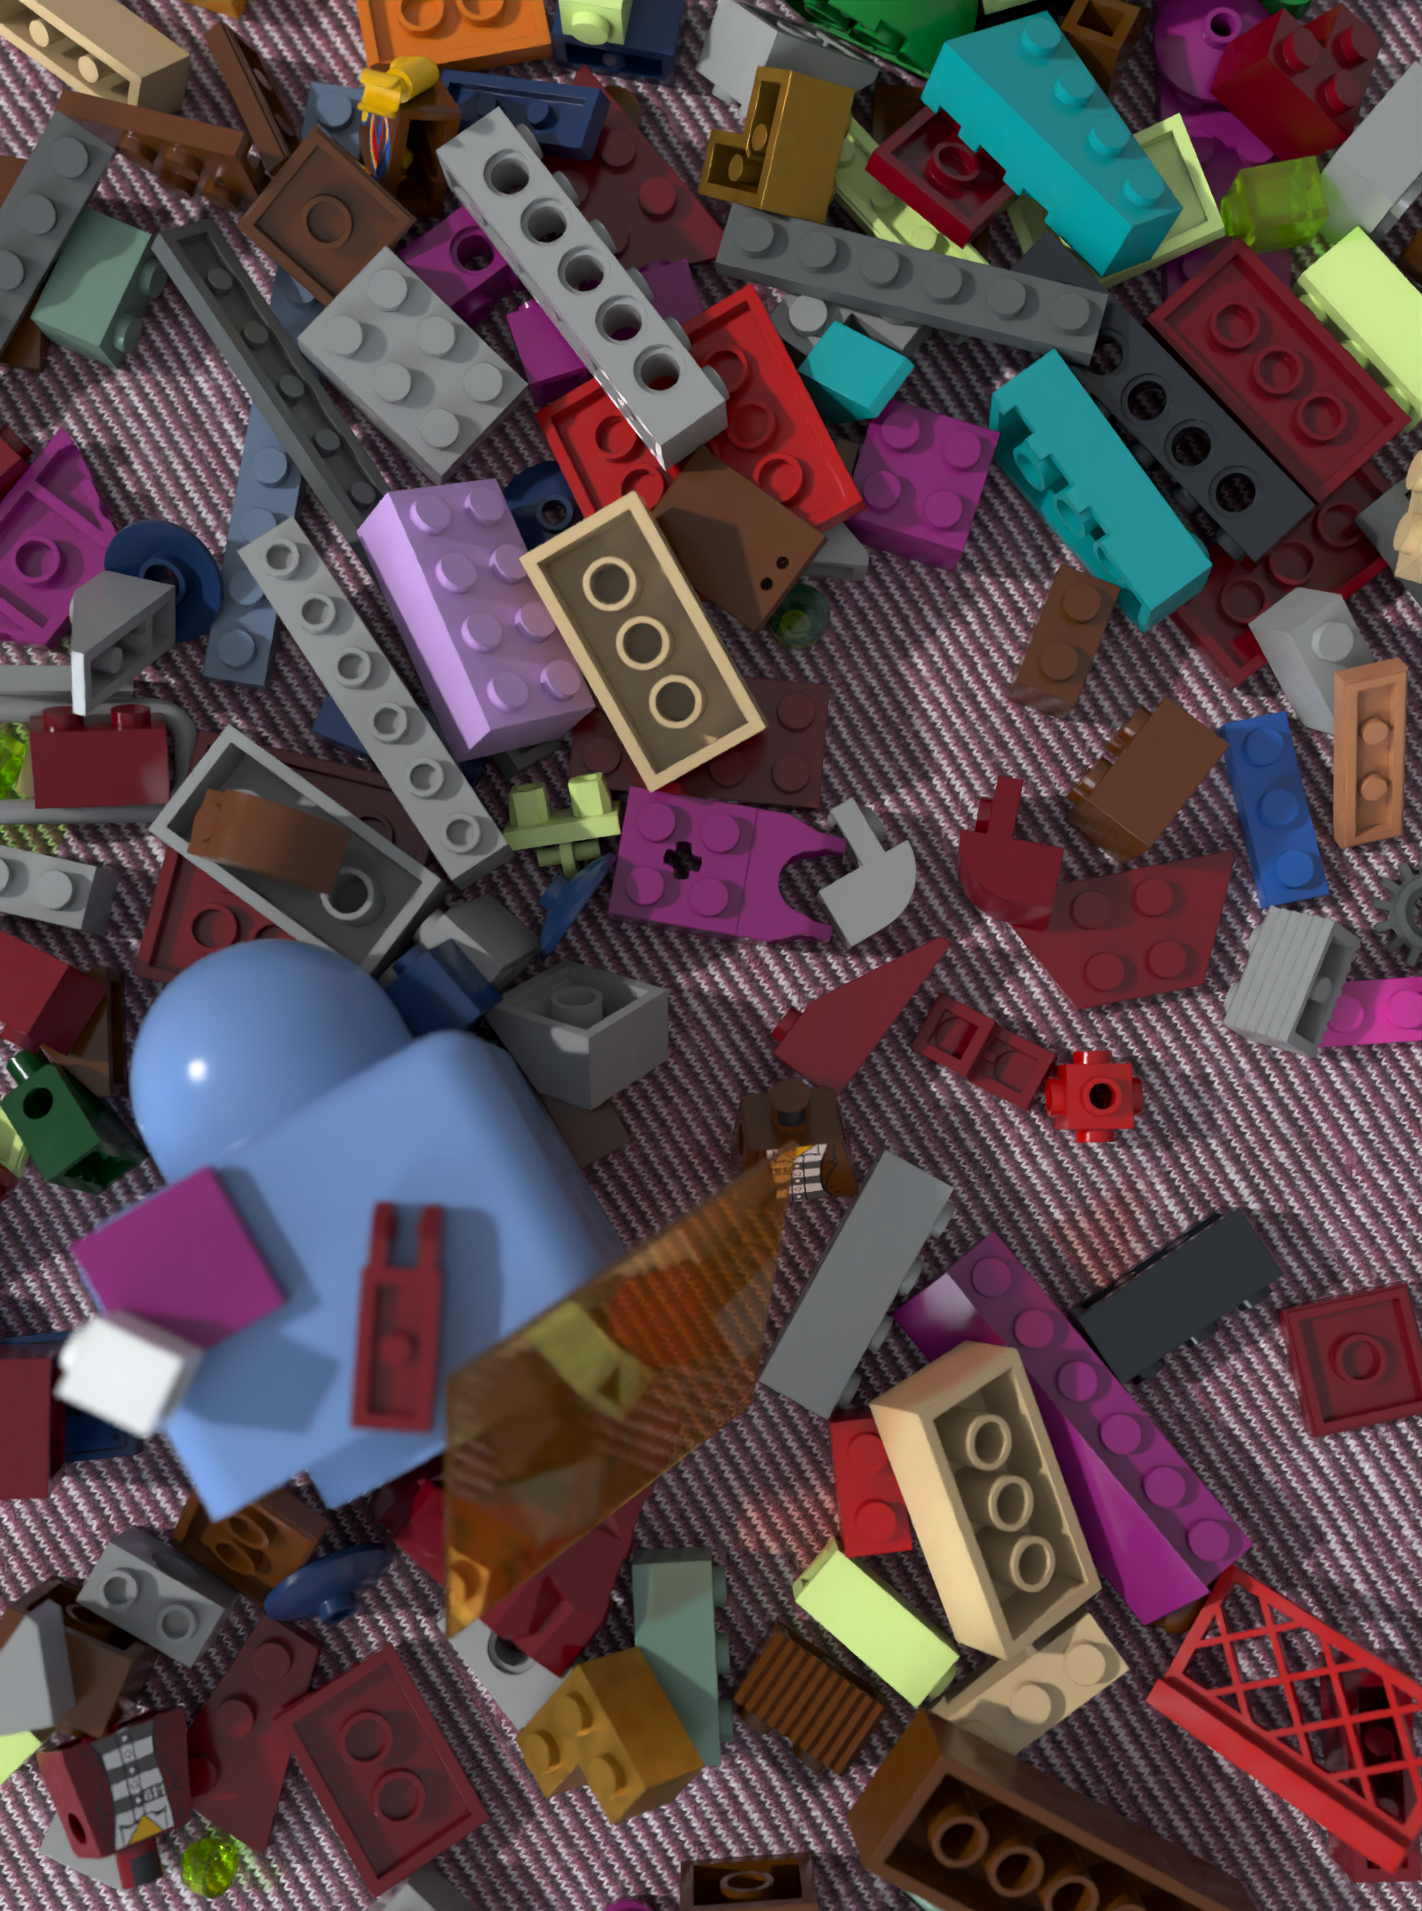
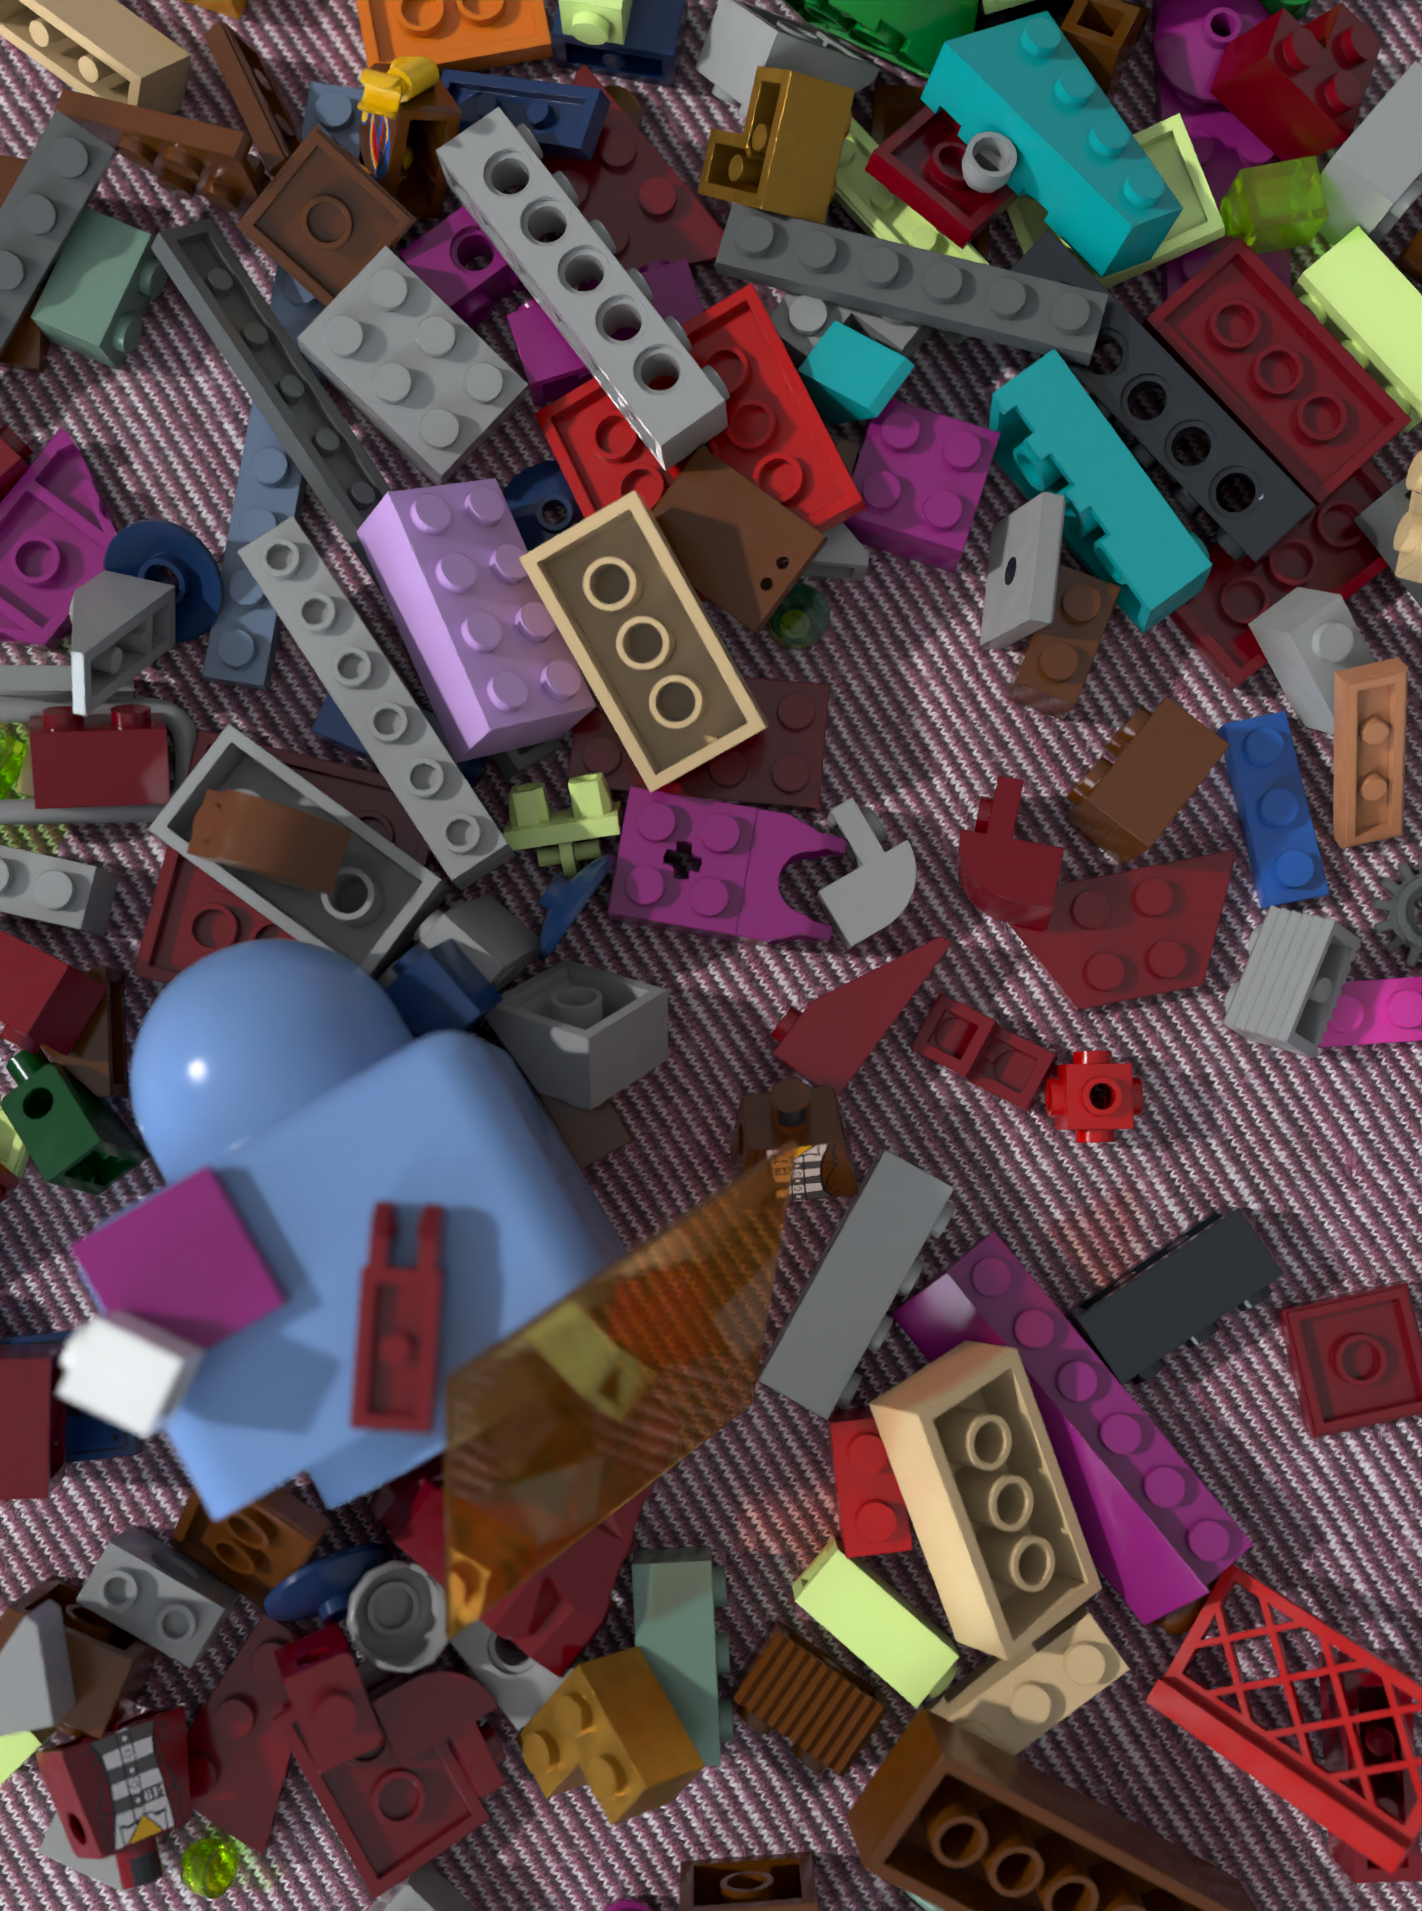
(328, 1698): none -> dark red torso
(398, 1617): none -> light grey hair
(440, 1704): none -> dark red brick
(988, 162): none -> light grey hinge
(1023, 571): none -> light grey tile

